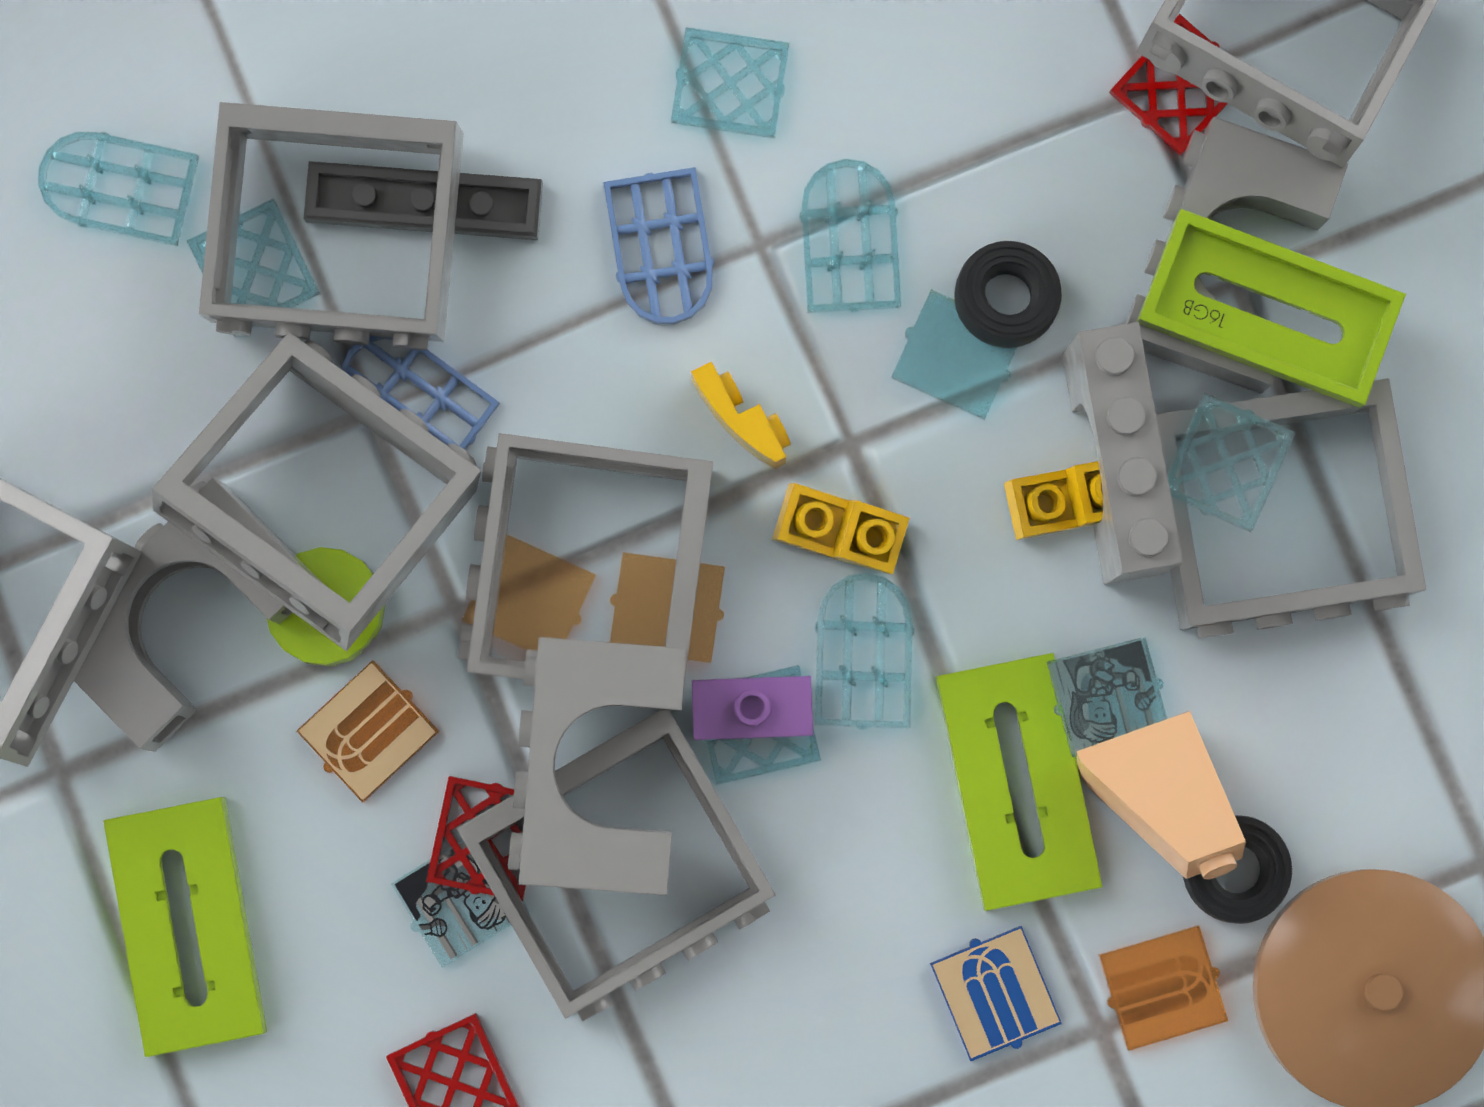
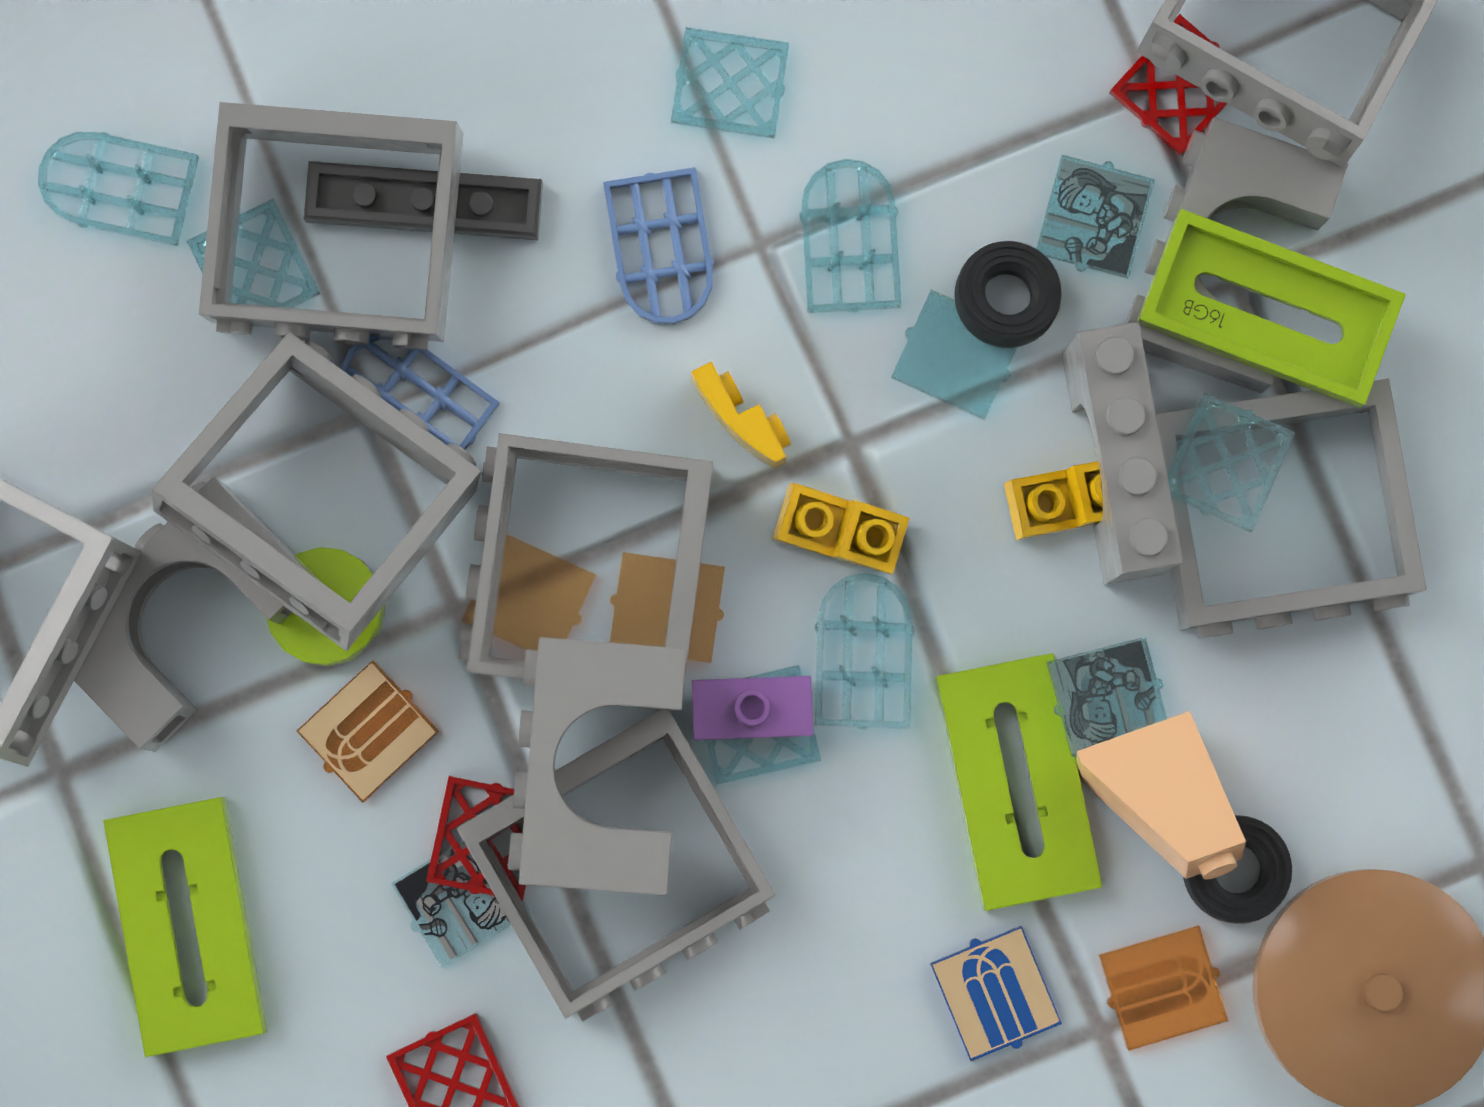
(1095, 216): none -> clear light blue piece

